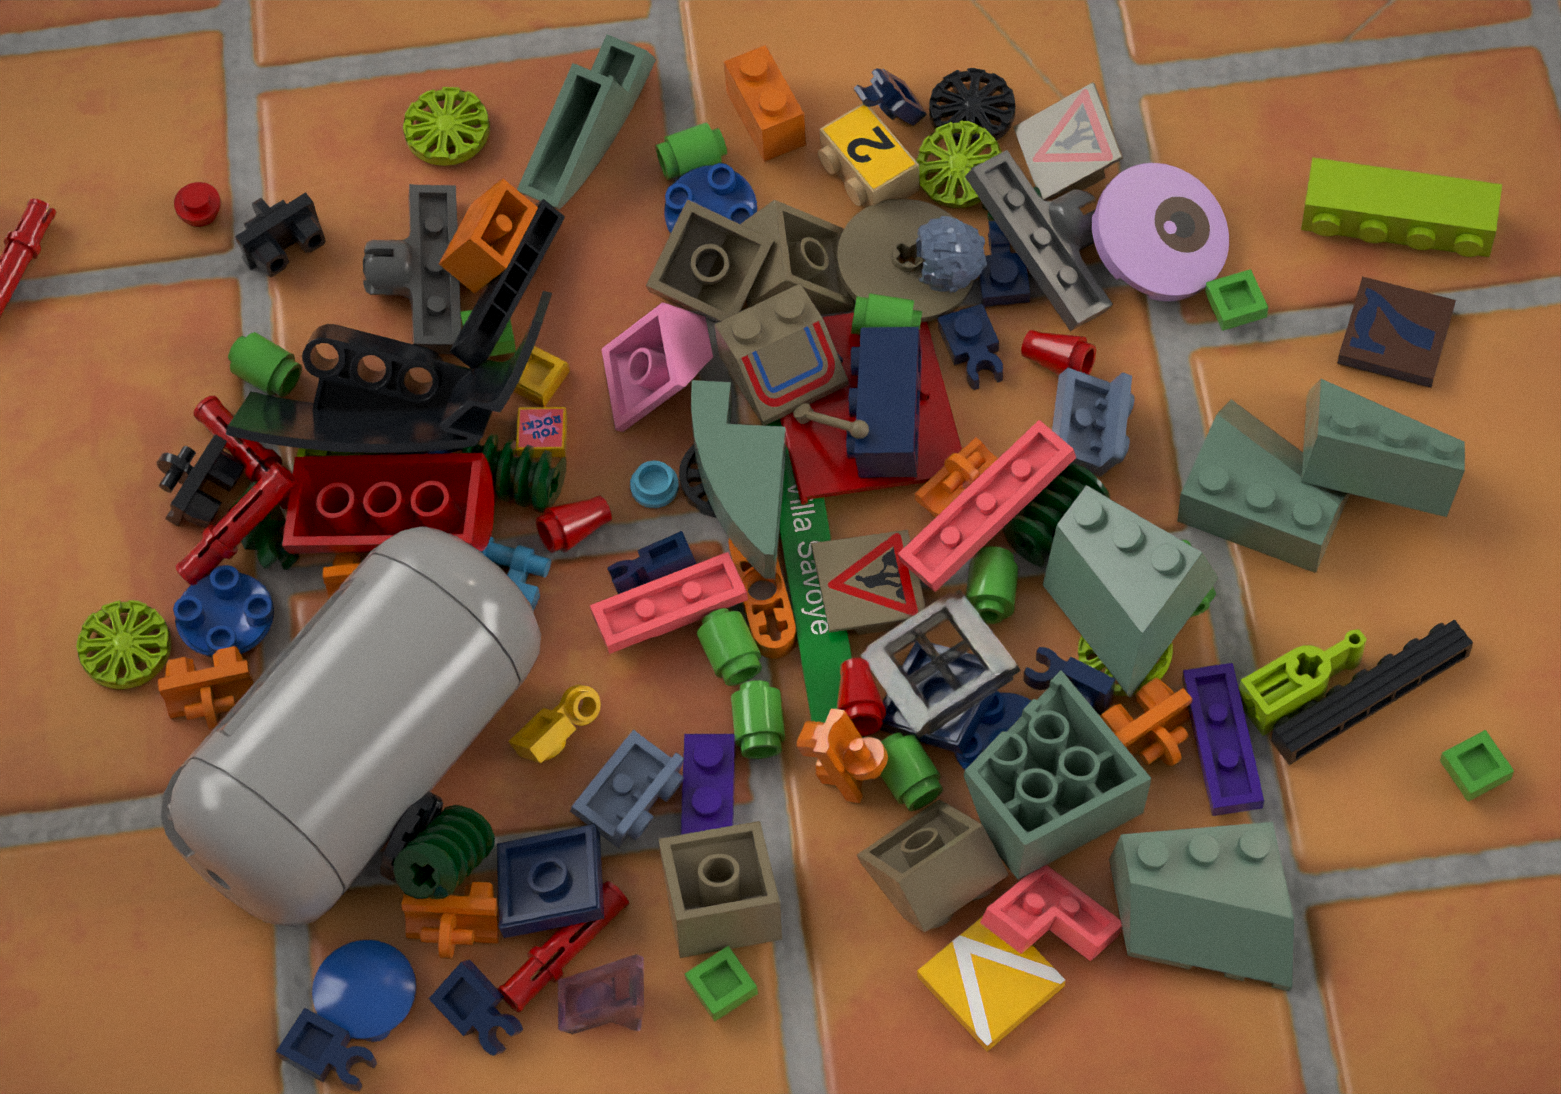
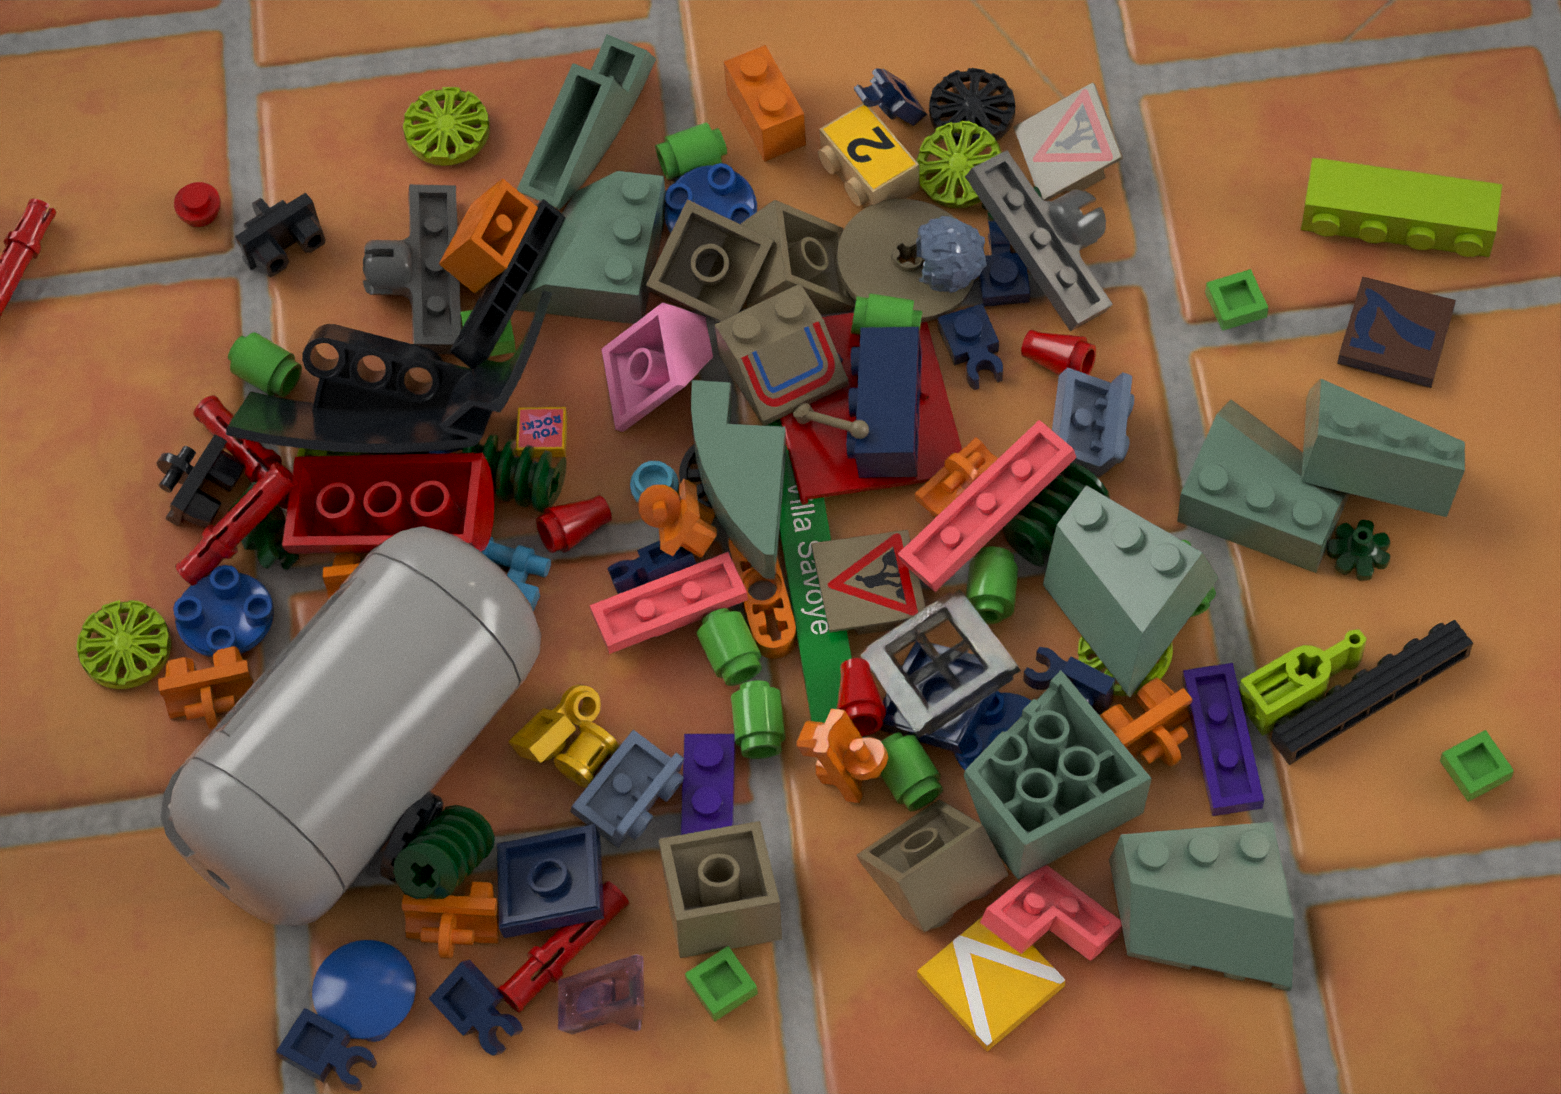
(541, 376): yellow tile -> none
(586, 753): none -> yellow bush
(603, 251): none -> sand green wedge
(679, 517): none -> orange hips
(1160, 231): lavender tile -> none
(1359, 549): none -> dark green plant

